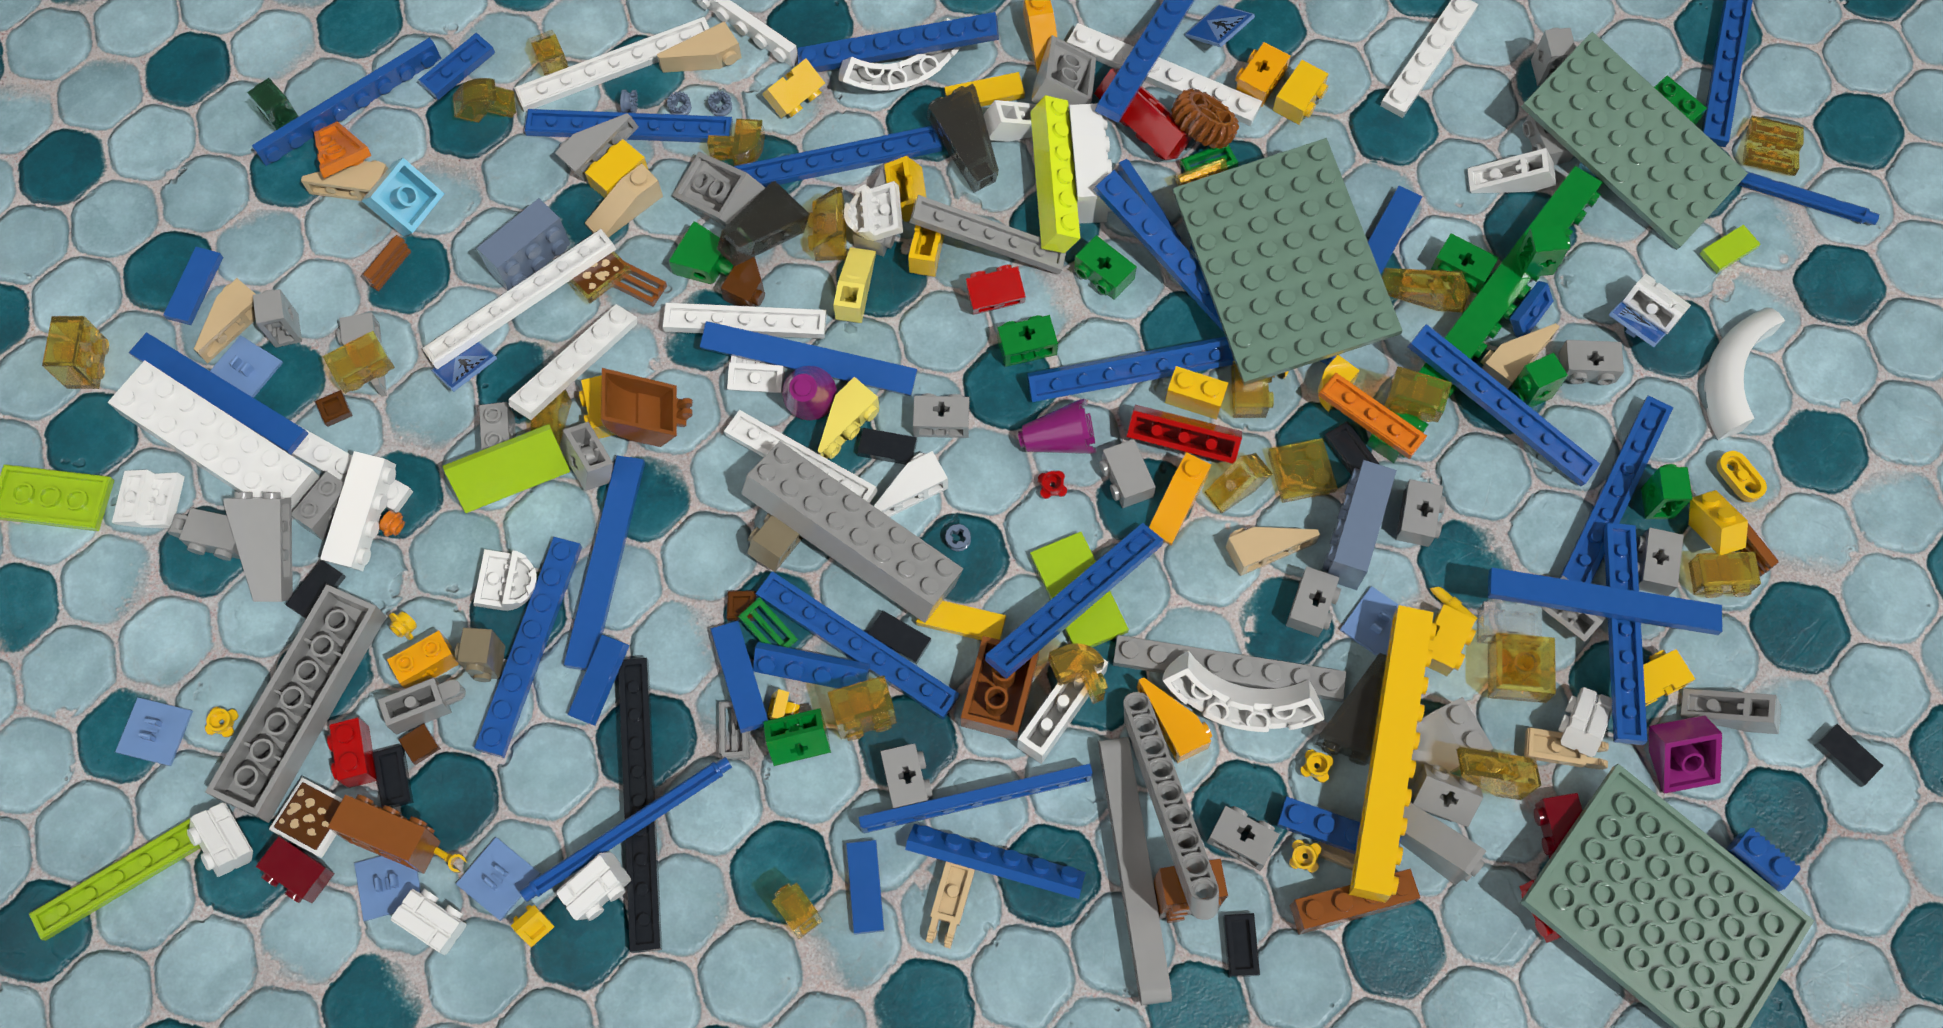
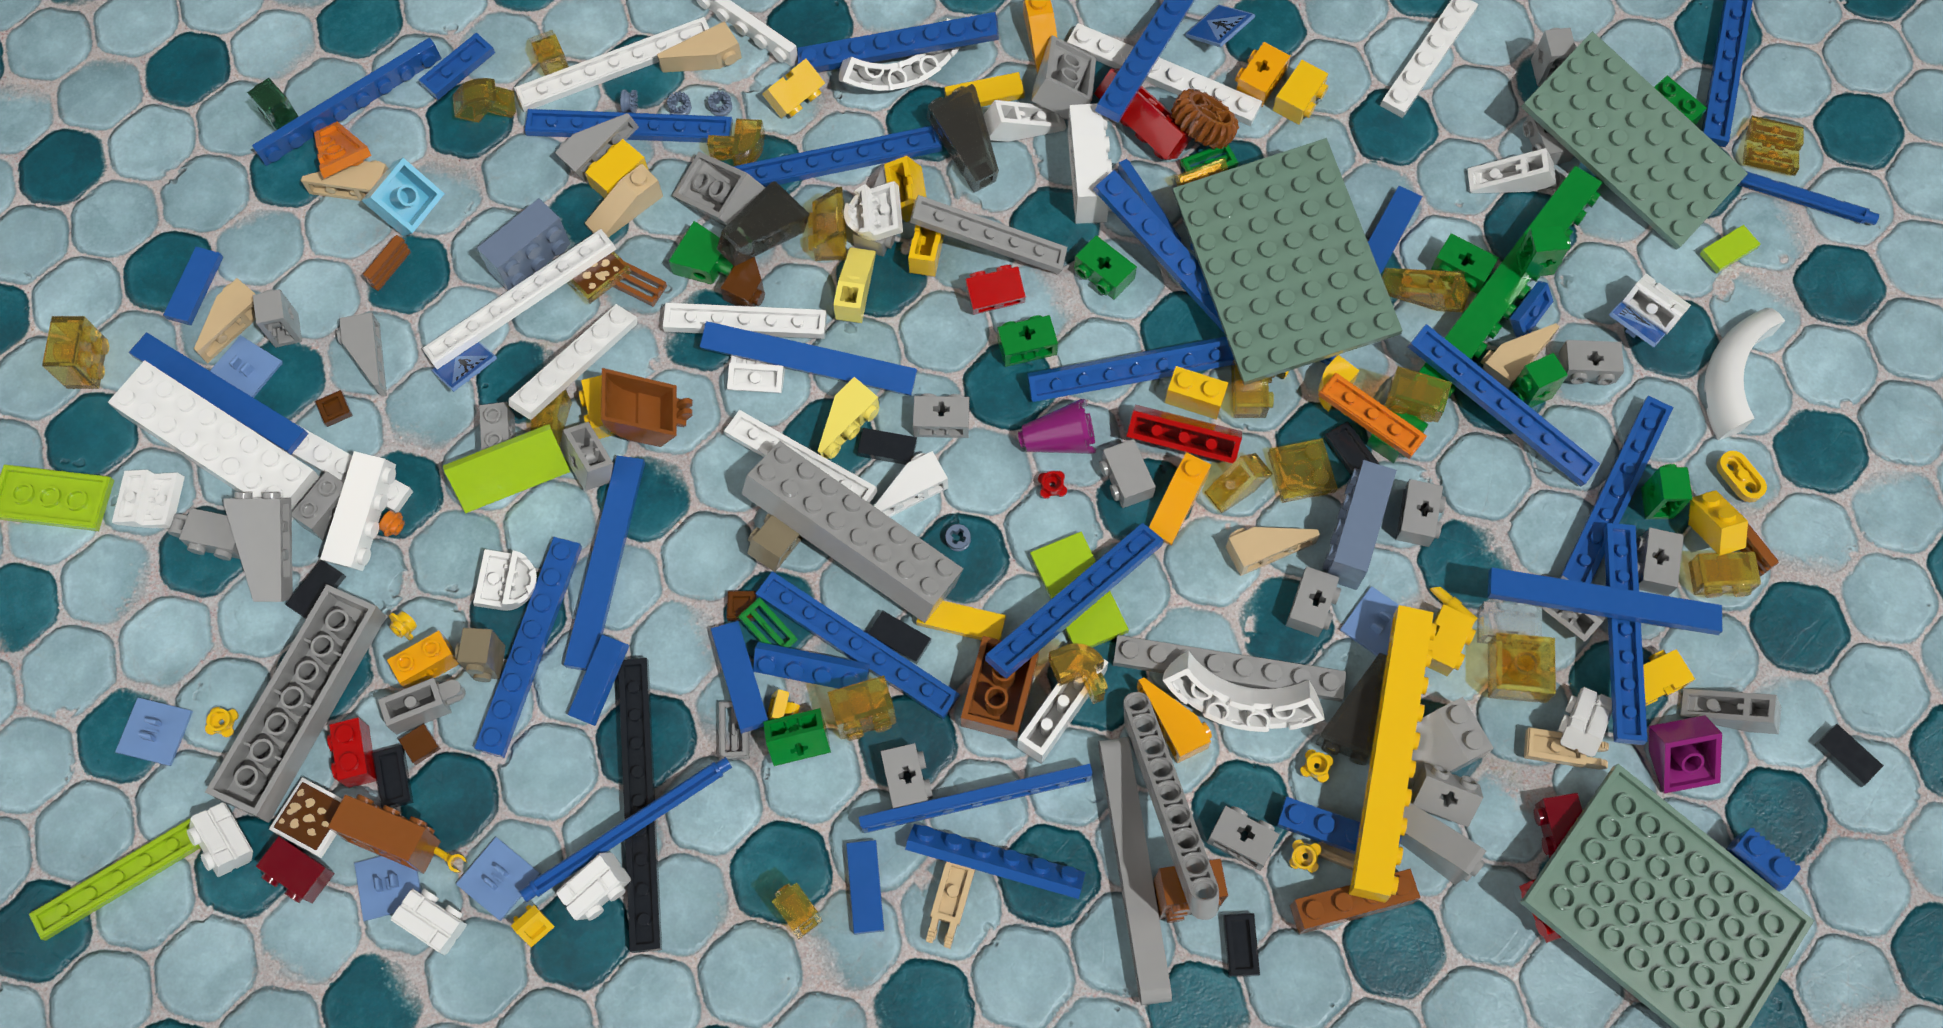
(358, 362): clear yellow brick -> none
(809, 392): magenta cone -> none
(1055, 174): neon yellow brick -> none
(1499, 772): clear yellow slope -> none

